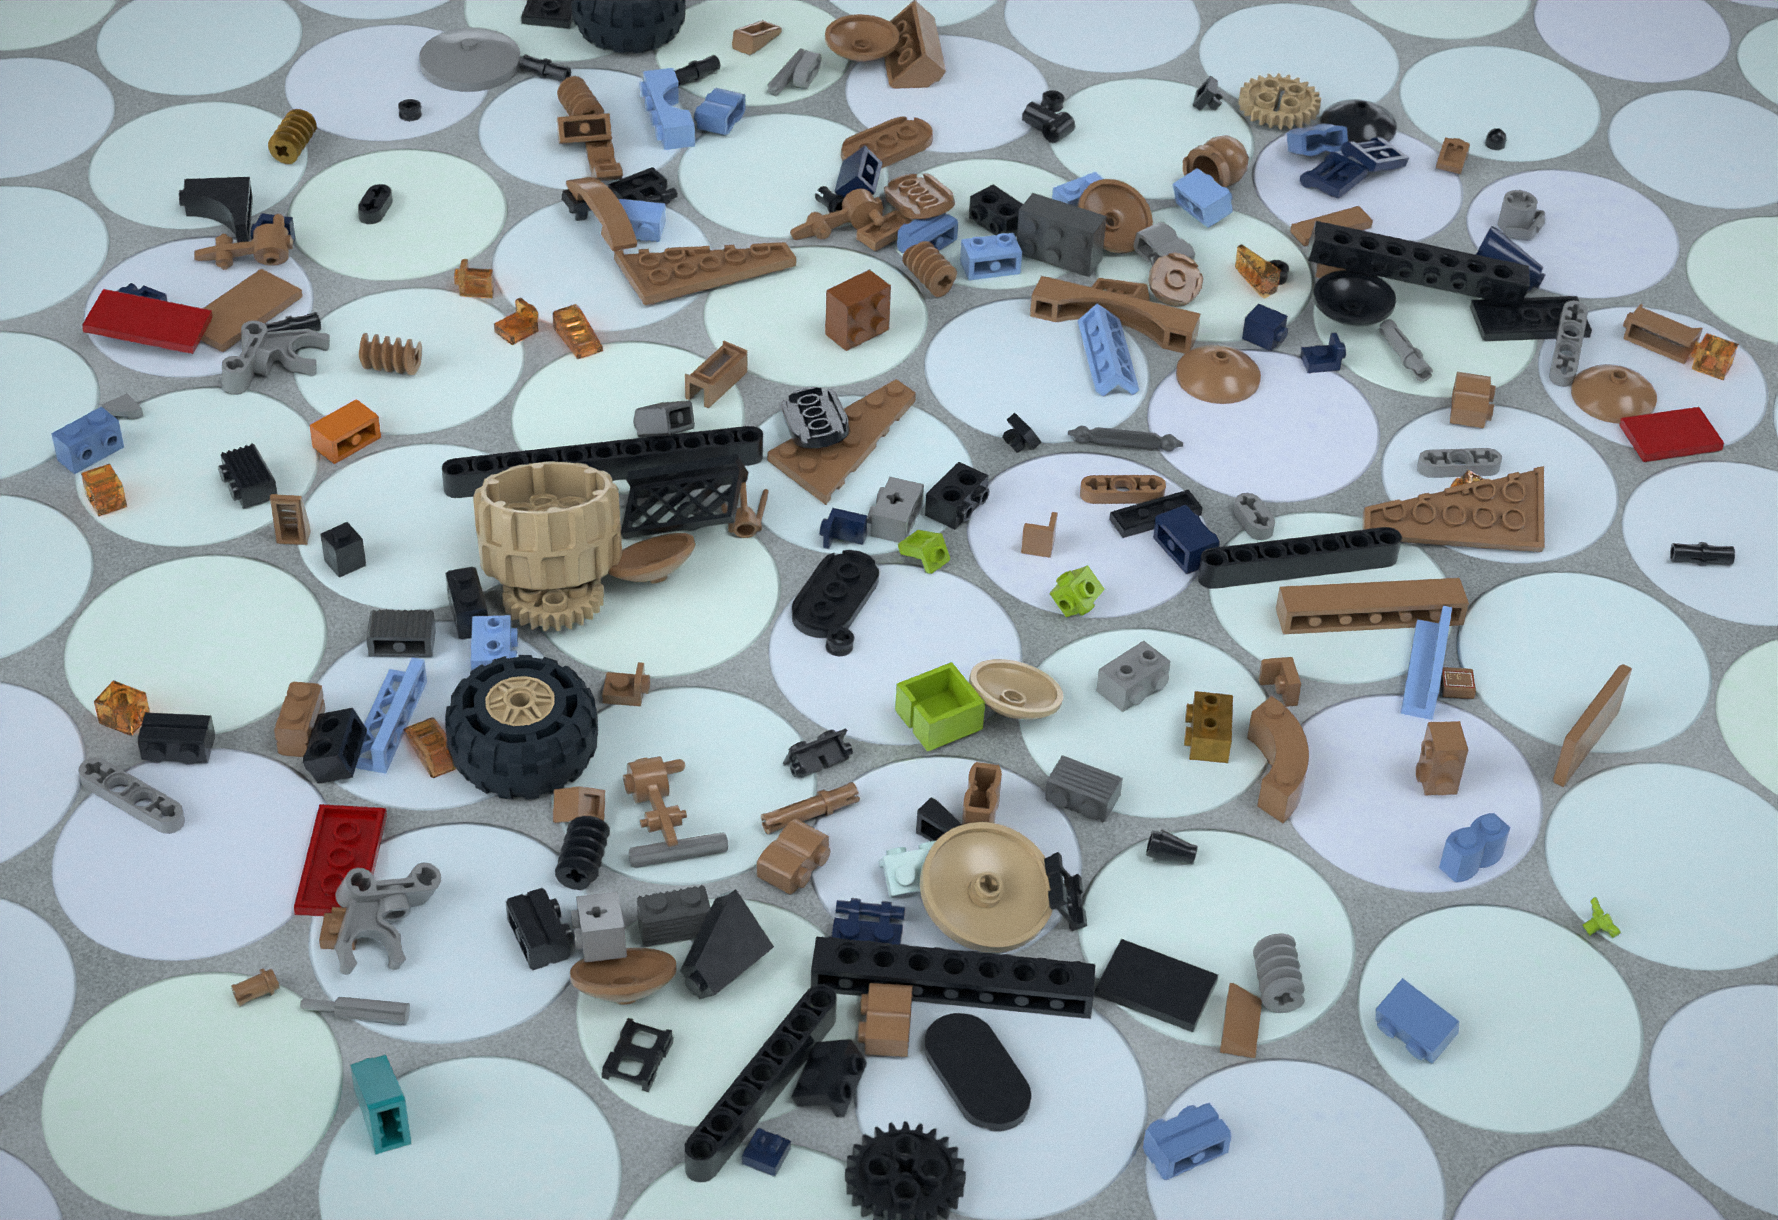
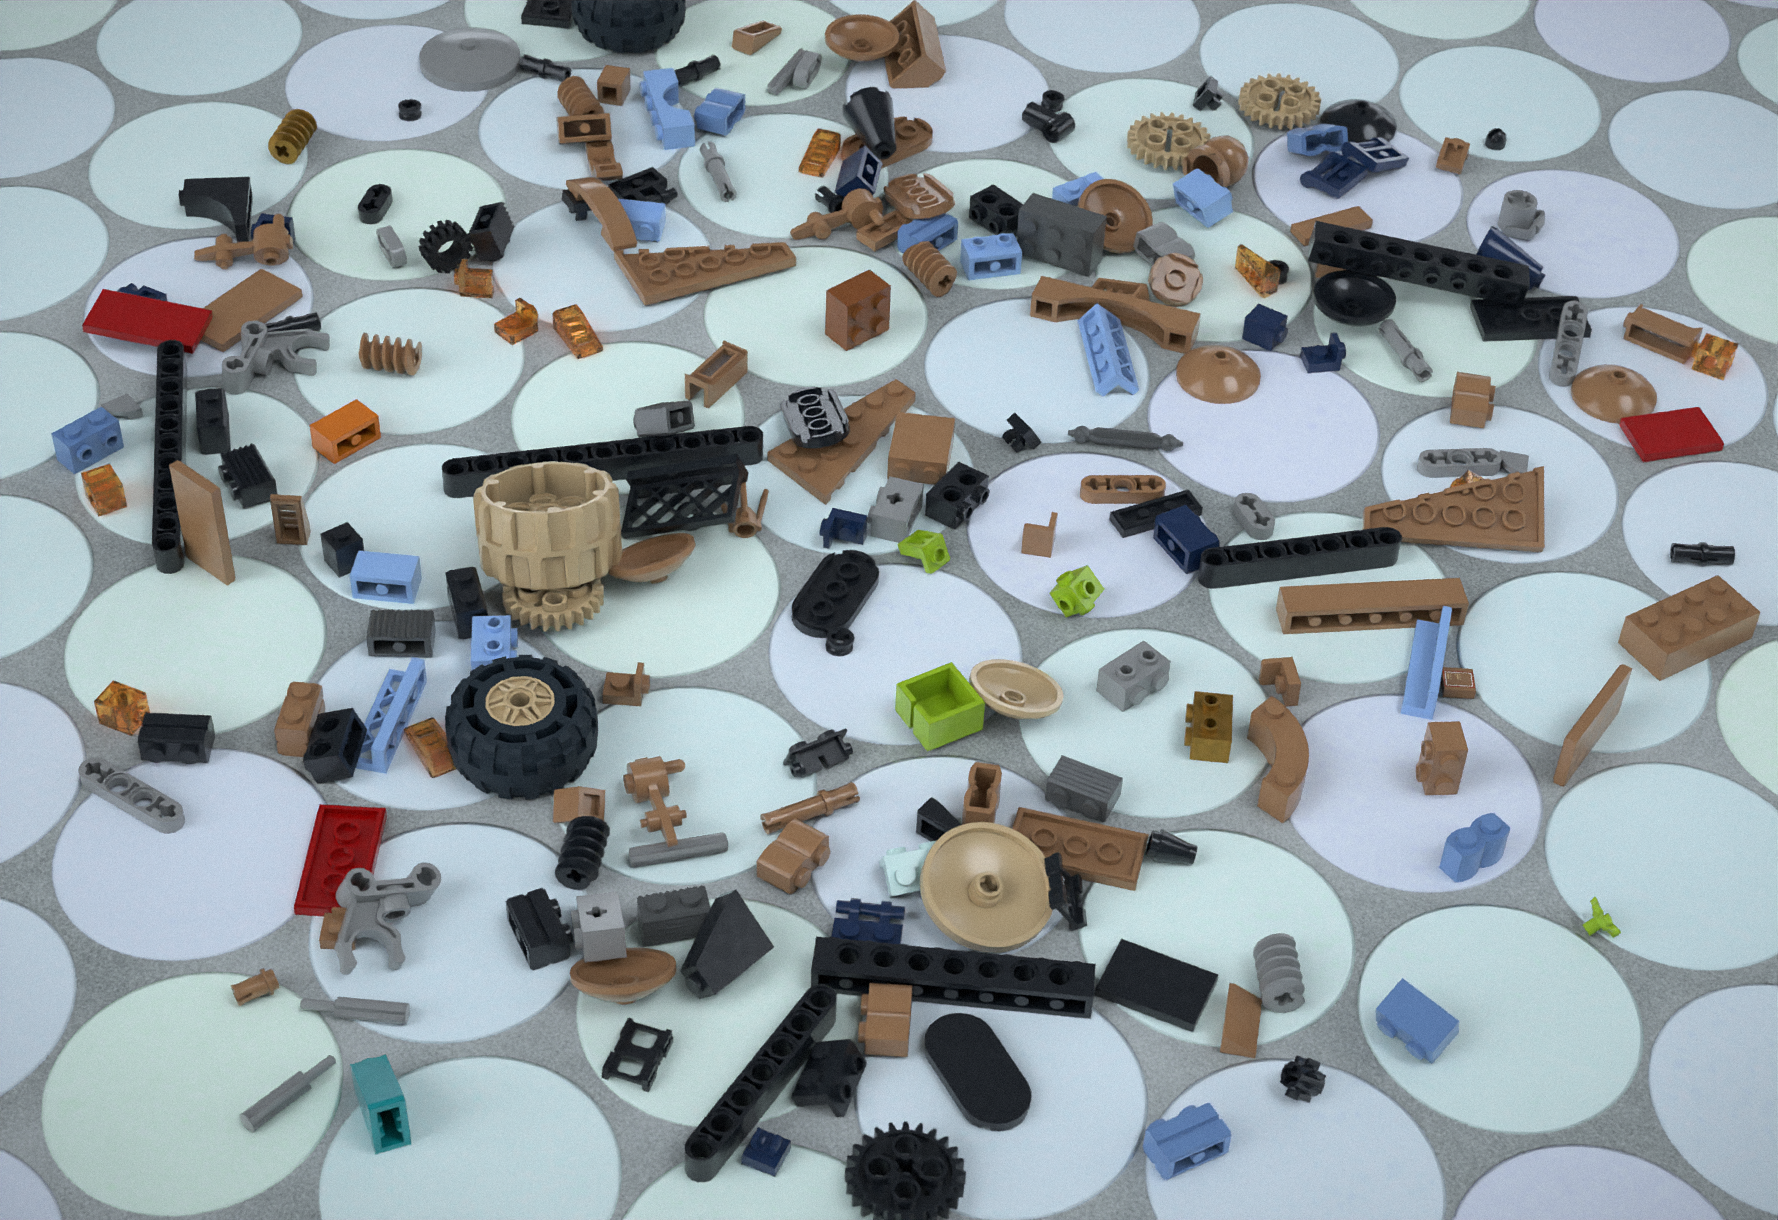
(168, 448): none -> black beam
(202, 522): none -> medium nougat tile
(212, 421): none -> black brick
(283, 1095): none -> light grey axle
(385, 577): none -> light blue brick
(391, 246): none -> light grey beam
(439, 236): none -> black tyre
(491, 232): none -> black brick
(613, 85): none -> medium nougat brick
(715, 165): none -> light grey pin
(821, 150): none -> clear orange slope
(872, 120): none -> black cone
(921, 447): none -> medium nougat brick
(1087, 848): none -> medium nougat tile
(1149, 137): none -> tan gear
(1302, 1079): none -> black gear
(1514, 461): none -> light grey tile
(1688, 627): none -> medium nougat brick

